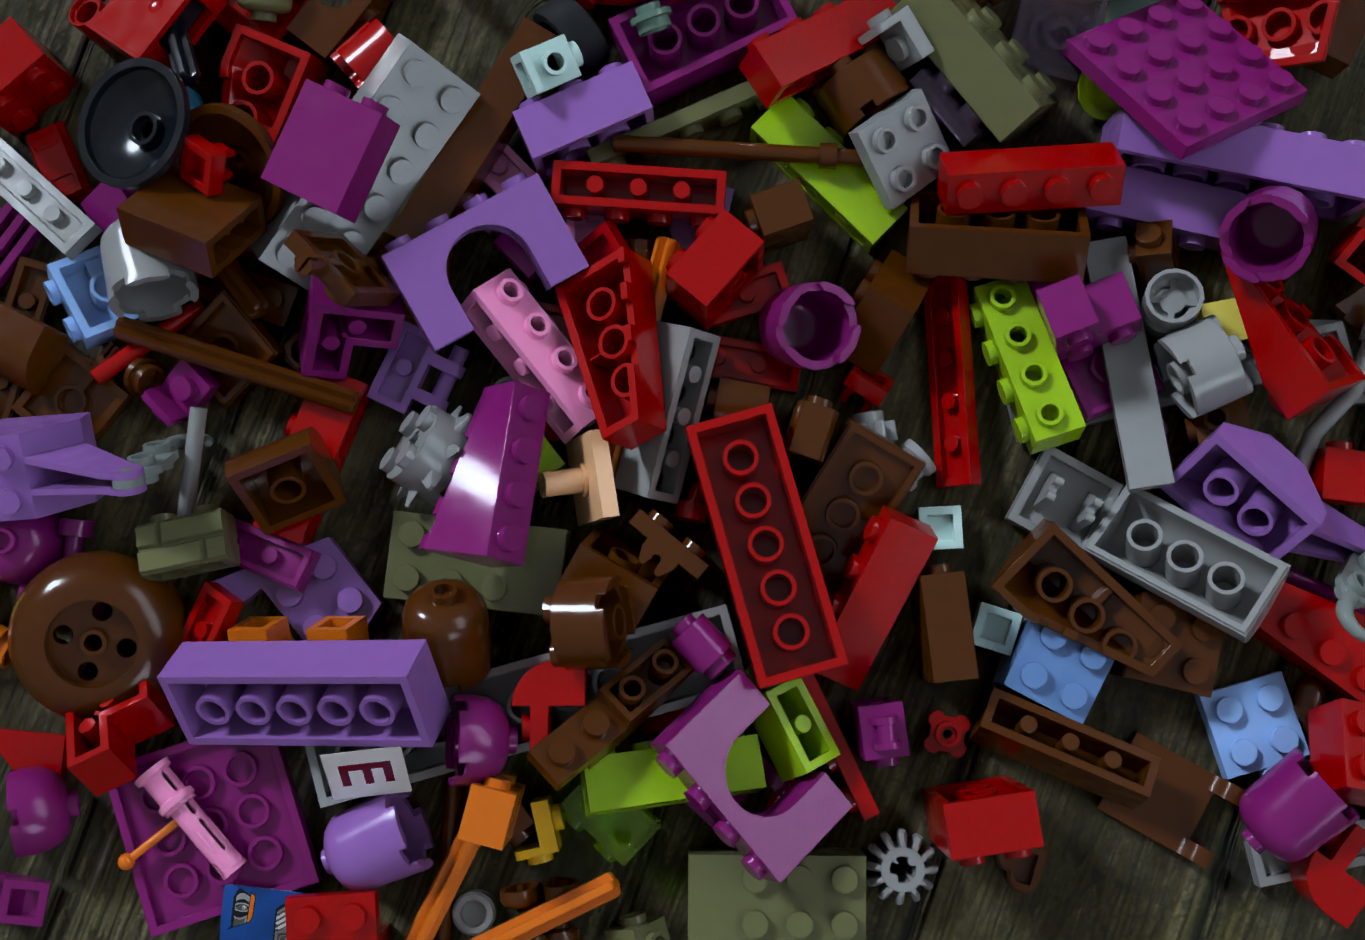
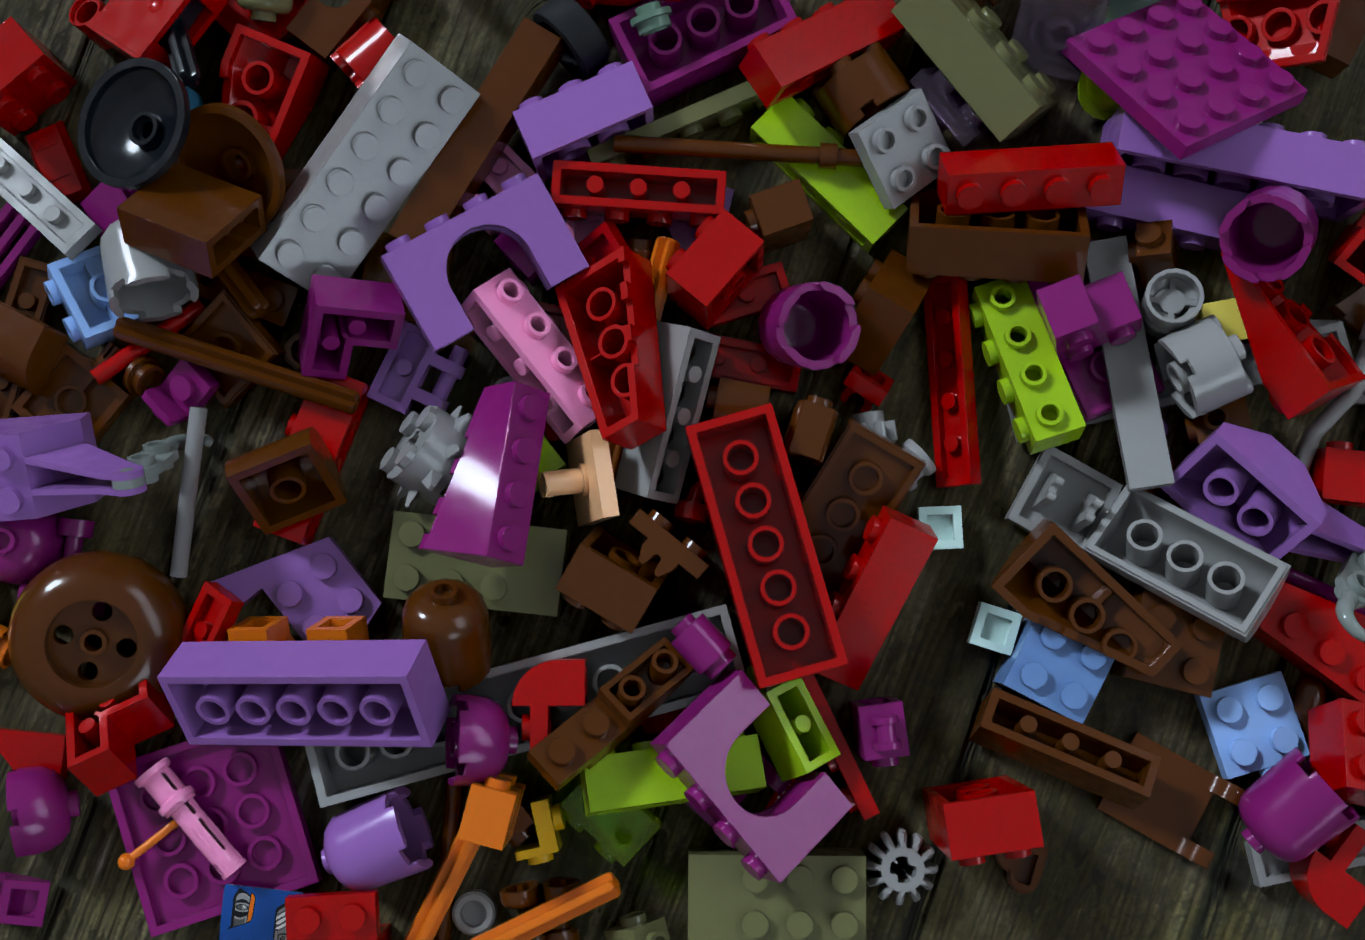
(187, 544): olive brick -> none
(205, 164): red tile -> none
(275, 557): magenta tile -> none
(331, 148): magenta brick -> none
(342, 268): reddish brown plate -> none
(366, 773): white sticker -> none
(534, 71): light aqua brick -> none
(590, 623): reddish brown brick -> none
(901, 35): light grey bracket -> none
(938, 724): red plate -> none
(943, 625): reddish brown brick -> none

